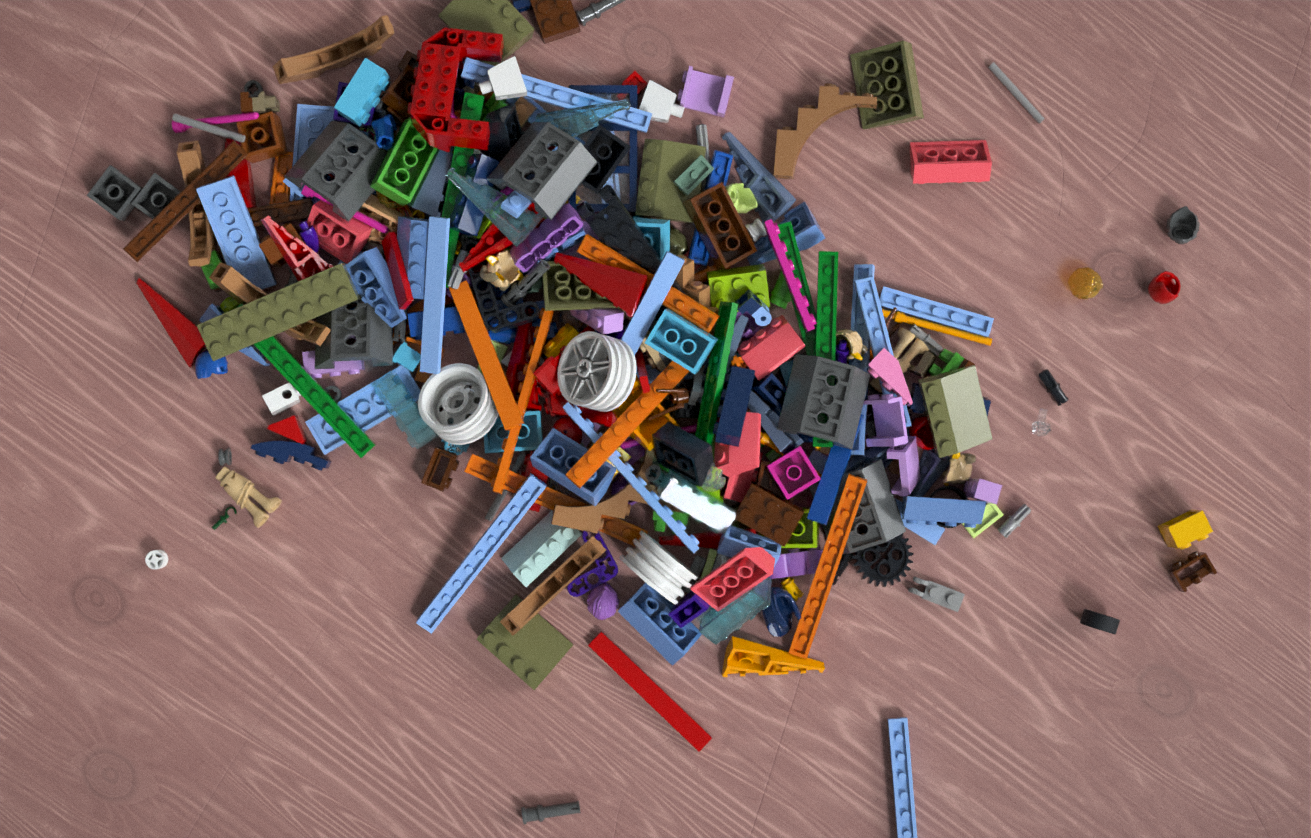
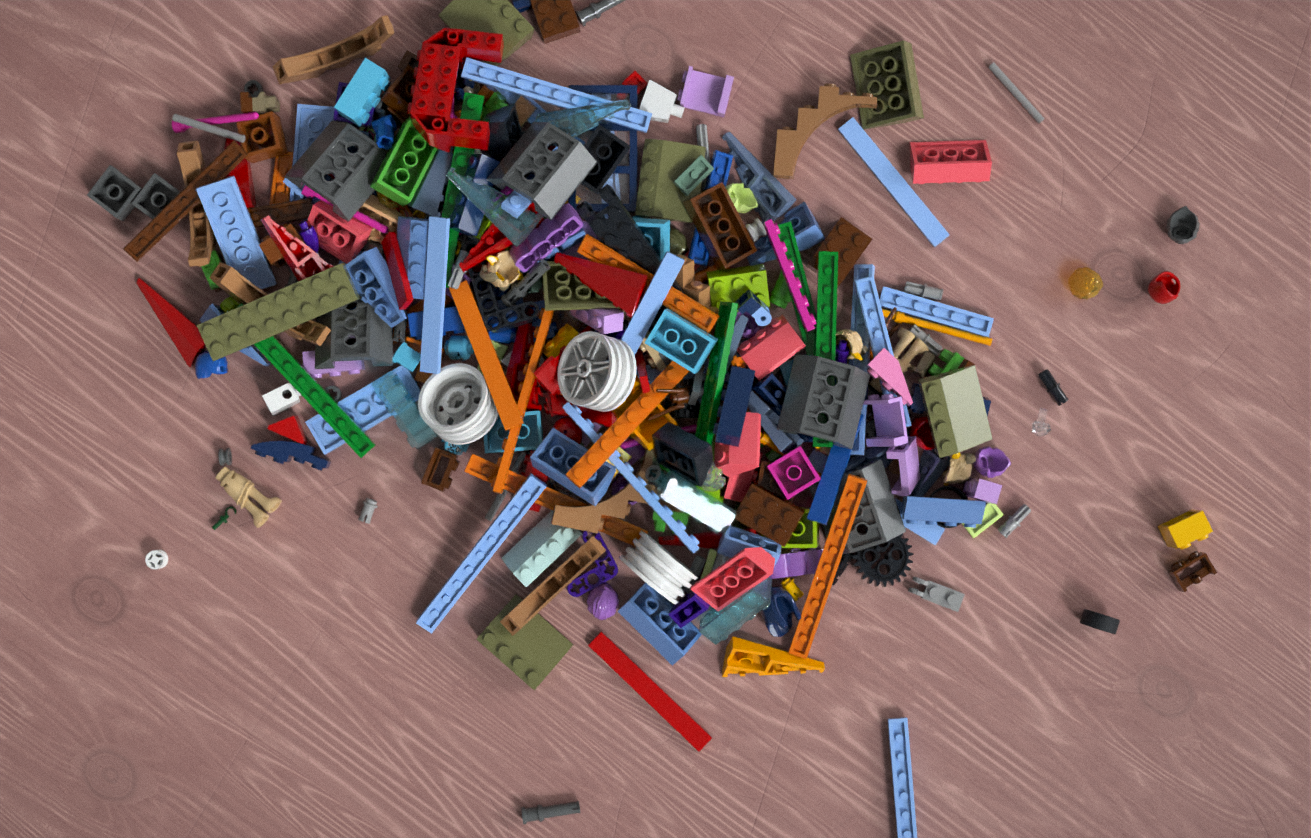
(368, 509): none -> light grey pin
(458, 348): none -> medium azure head
(505, 81): white torso -> none
(849, 244): none -> reddish brown brick
(893, 182): none -> light blue tile
(923, 290): none -> light grey axle
(991, 462): none -> medium lavender hair

